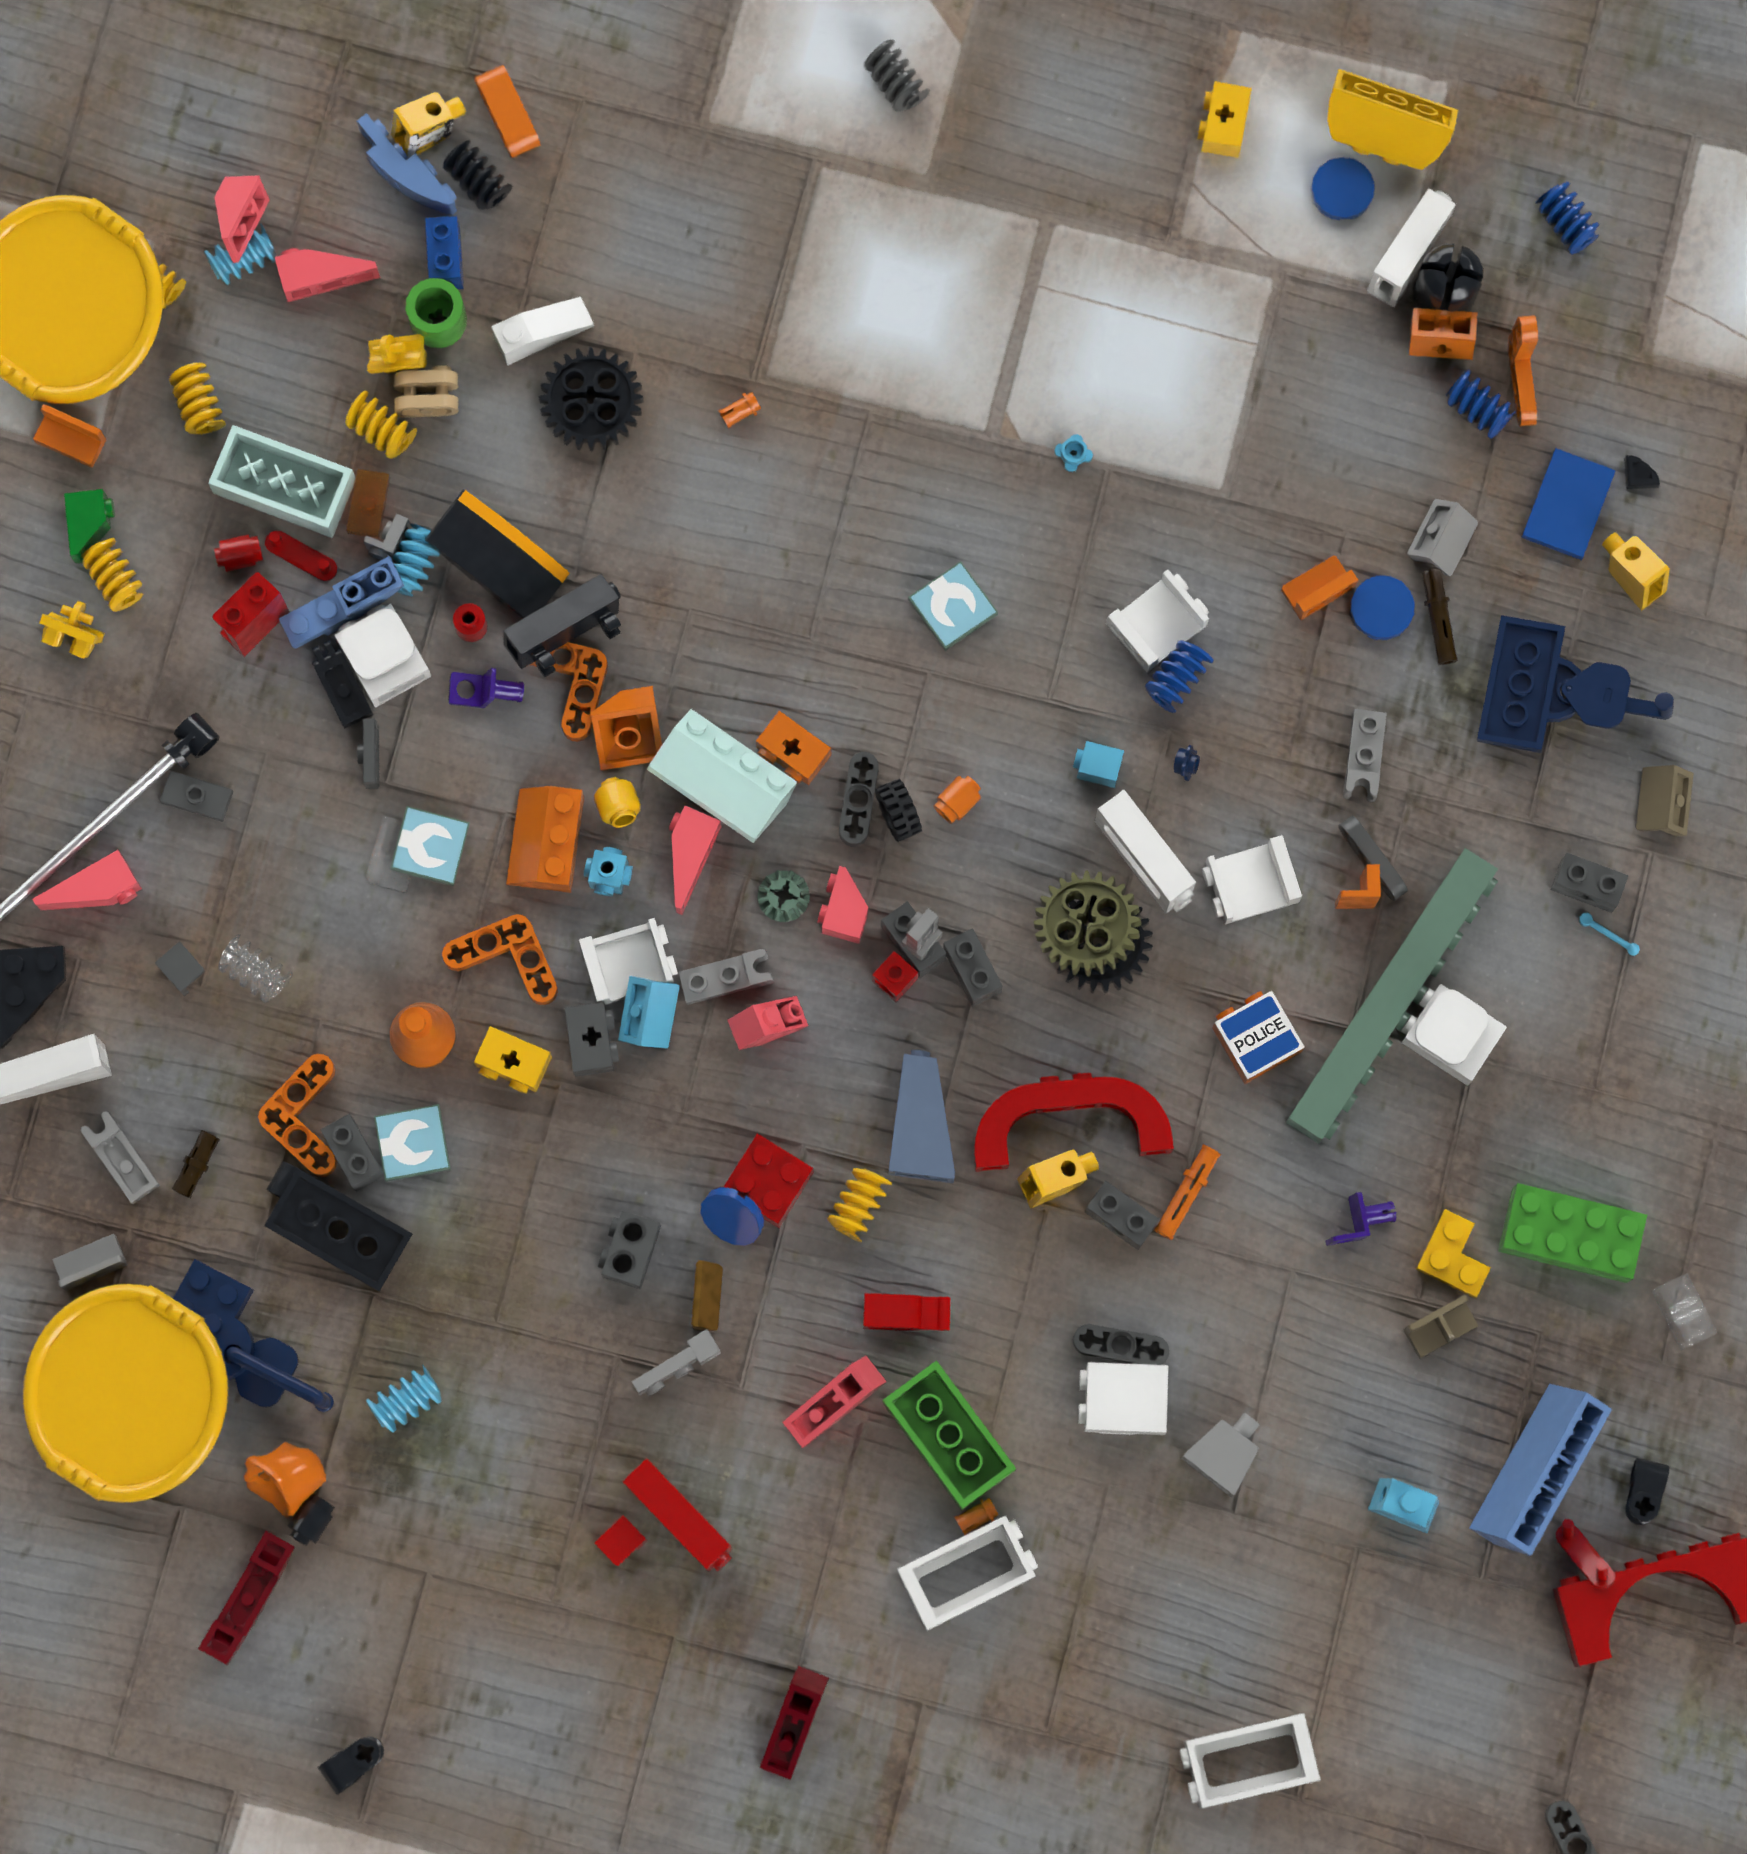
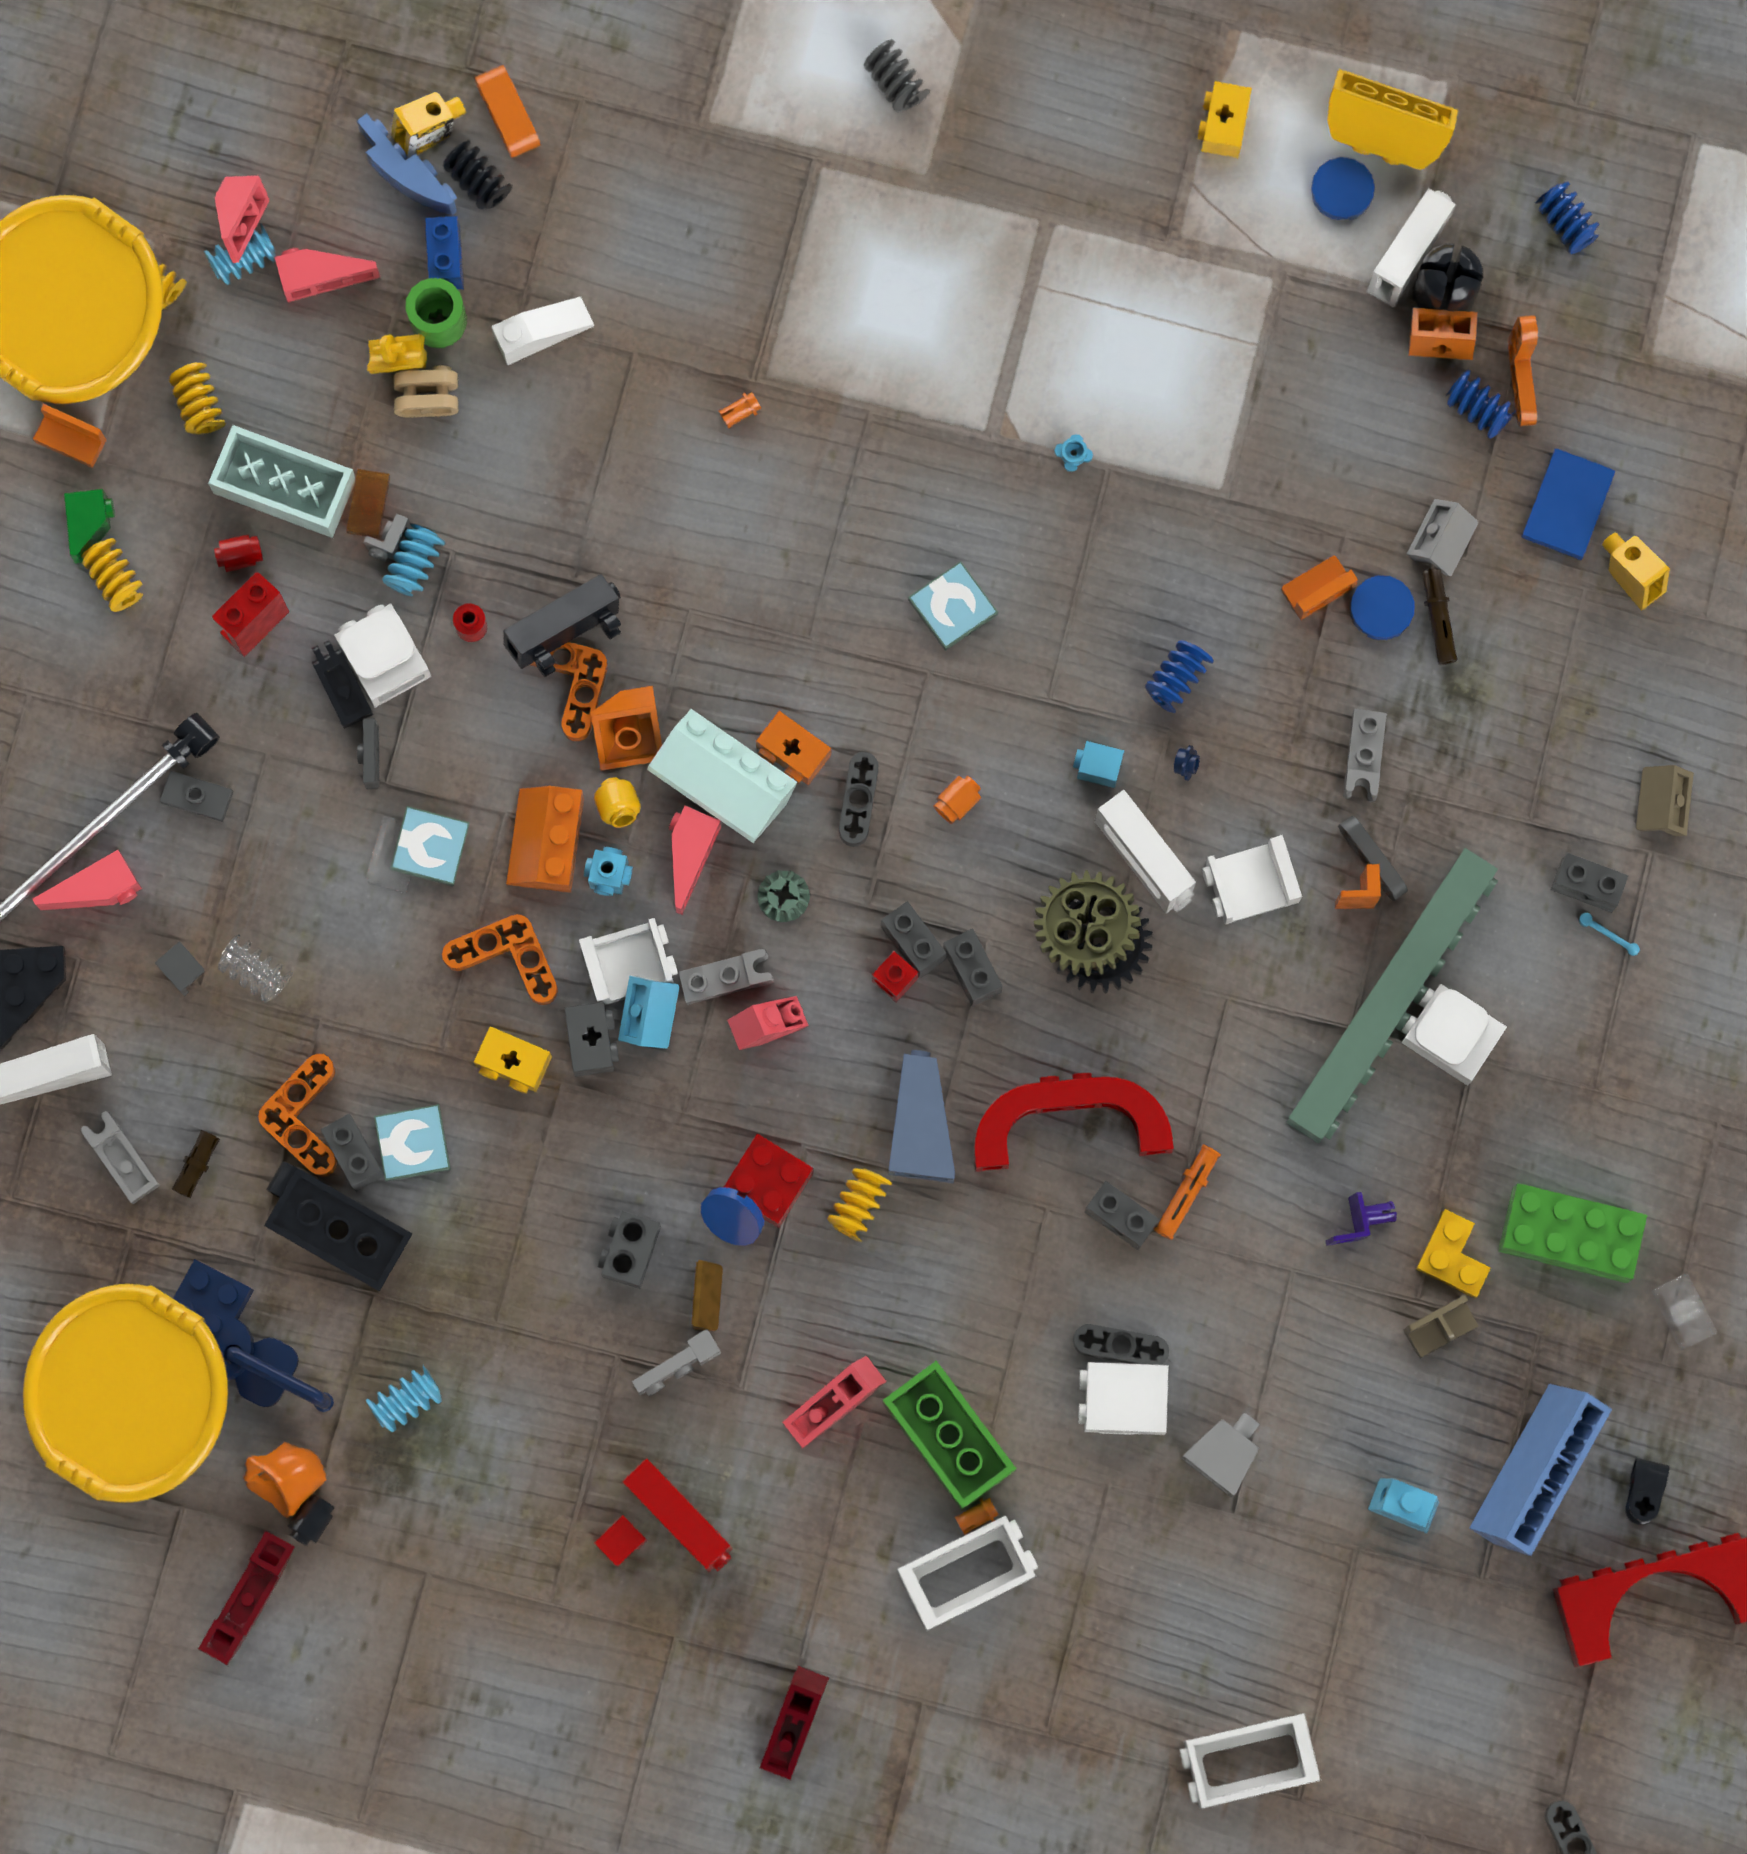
(57, 626): yellow hips -> none
(89, 1262): light grey panel -> none
(301, 555): red piece -> none
(345, 603): medium blue slope -> none
(347, 1765): black piece -> none
(378, 427): yellow piece -> none
(422, 1034): orange cone -> none
(485, 689): dark purple bracket -> none
(496, 555): black slope -> none
(590, 426): black gear -> none
(846, 910): coral slope -> none
(898, 810): black tyre -> none
(906, 1312): red piece -> none
(922, 933): light grey plate -> none
(1046, 1181): yellow torso -> none
(1158, 621): white panel -> none
(1257, 1036): piece -> none
(1528, 683): dark blue plate -> none
(1584, 1555): red piece -> none
(1639, 474): black tile -> none

